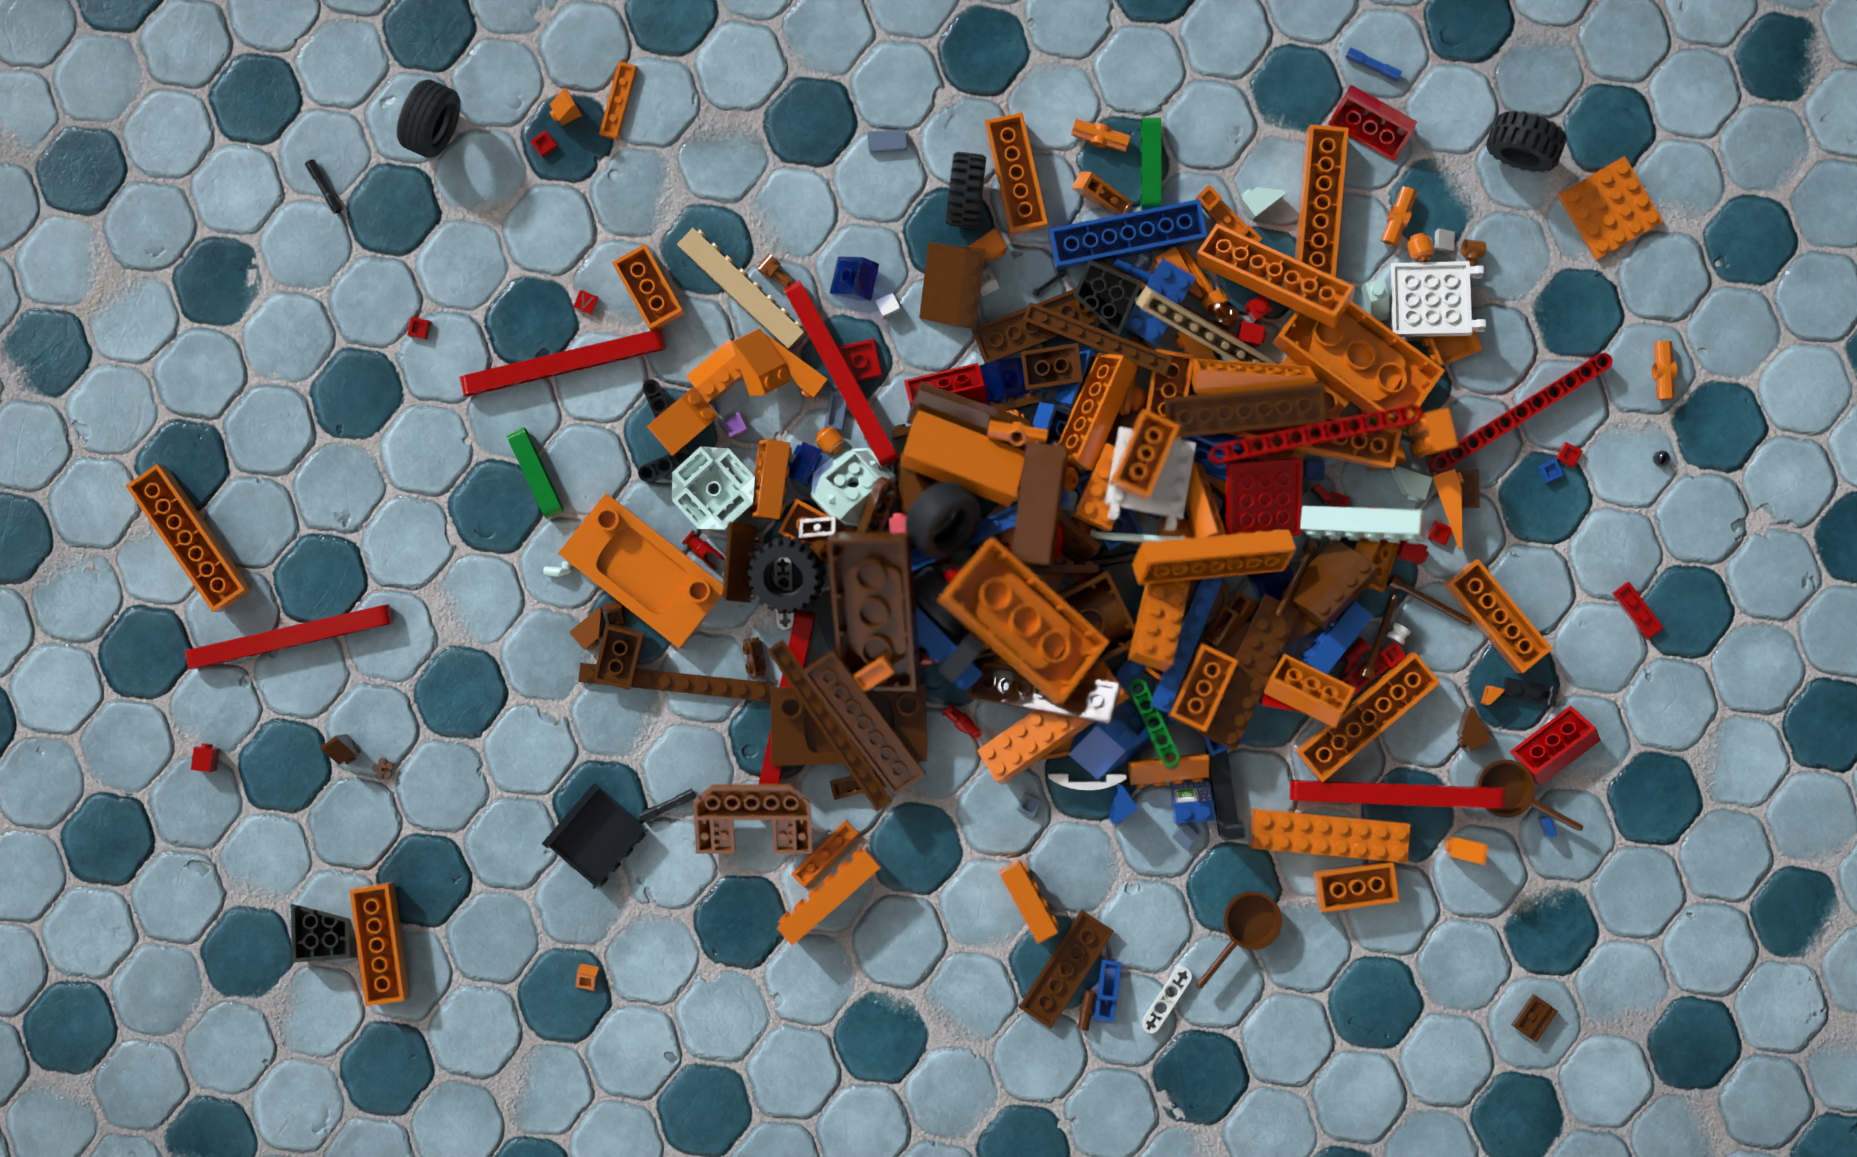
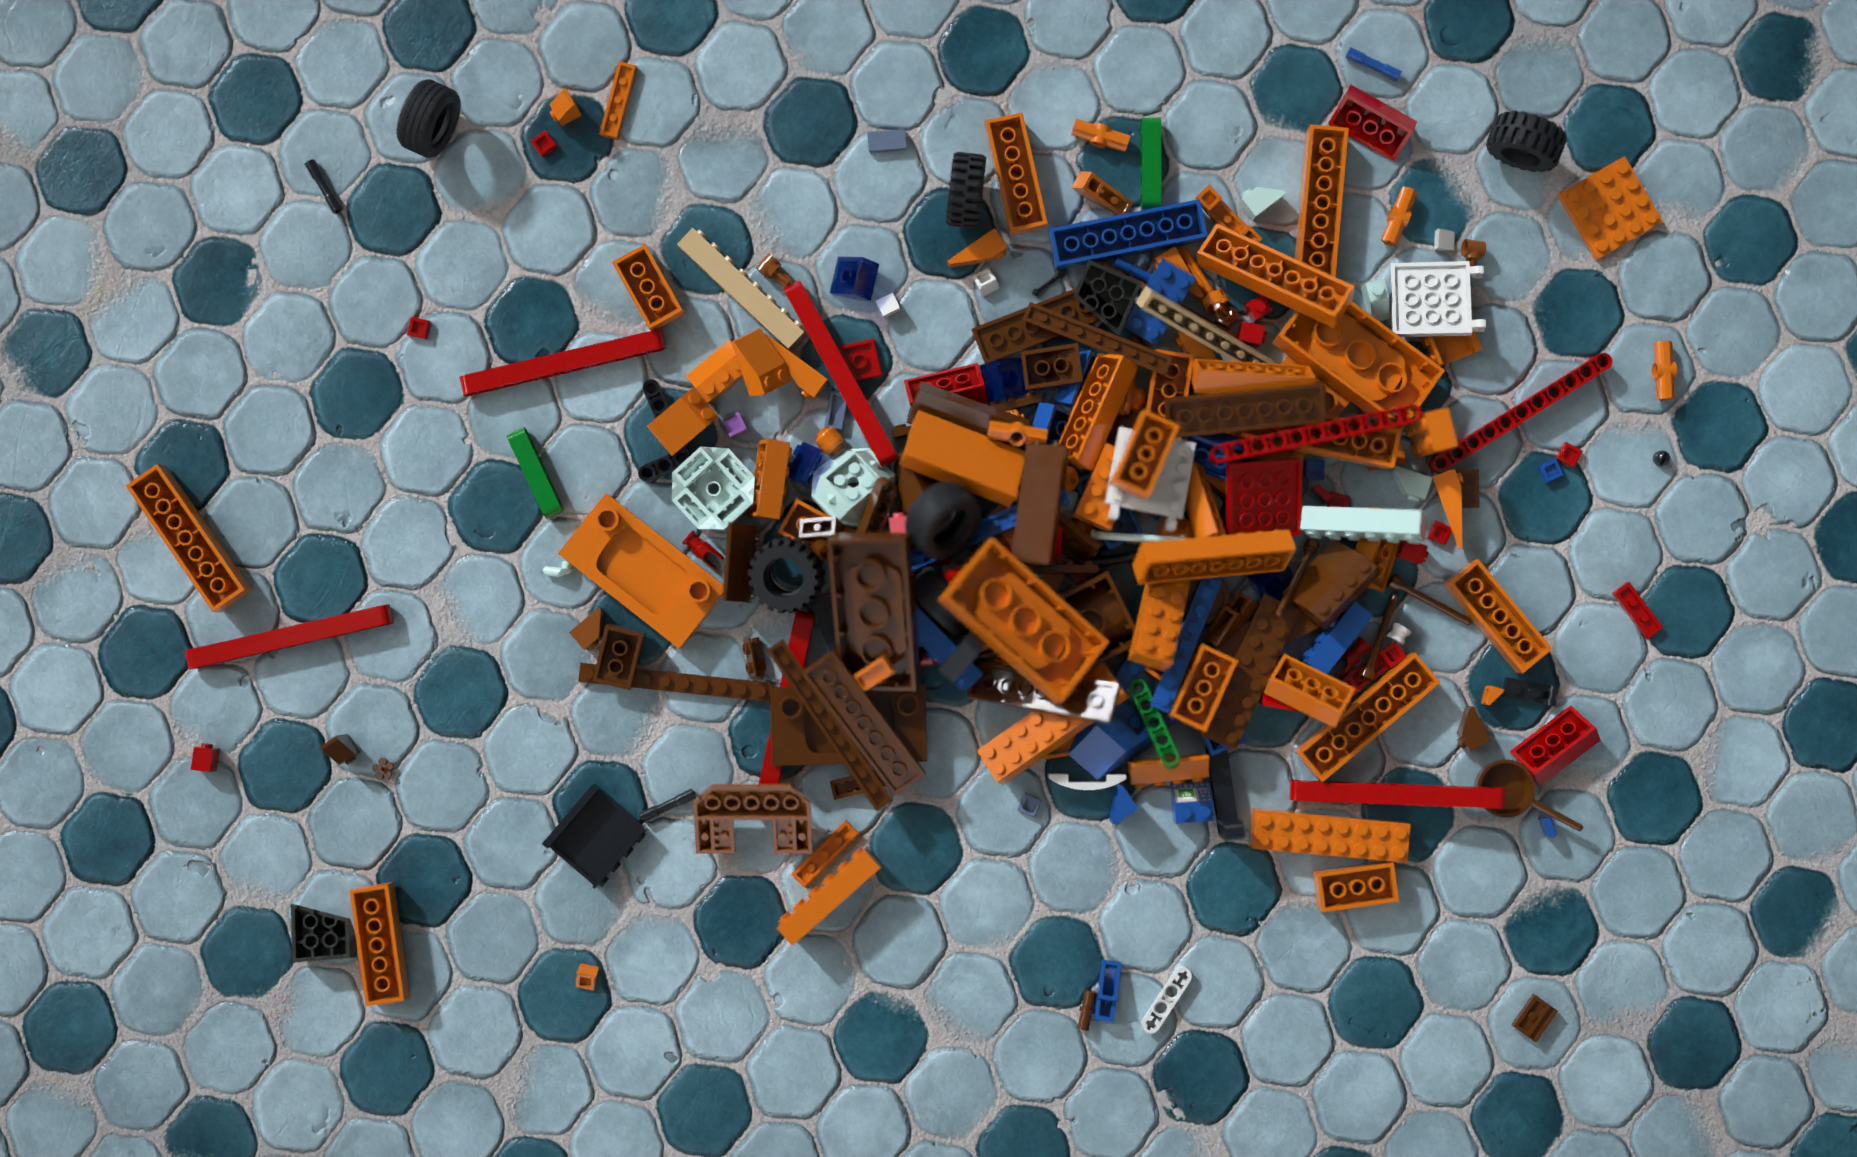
(585, 302): red tile -> none
(613, 613): reddish brown slope -> none
(790, 588): white beam -> none
(952, 284): reddish brown slope -> none
(962, 721): red piece -> none
(1027, 900): orange brick -> none
(1066, 968): reddish brown plate -> none
(1185, 836): sand blue tile -> none
(1251, 922): reddish brown piece -> none
(1420, 247): orange head -> none
(1466, 849): orange slope -> none

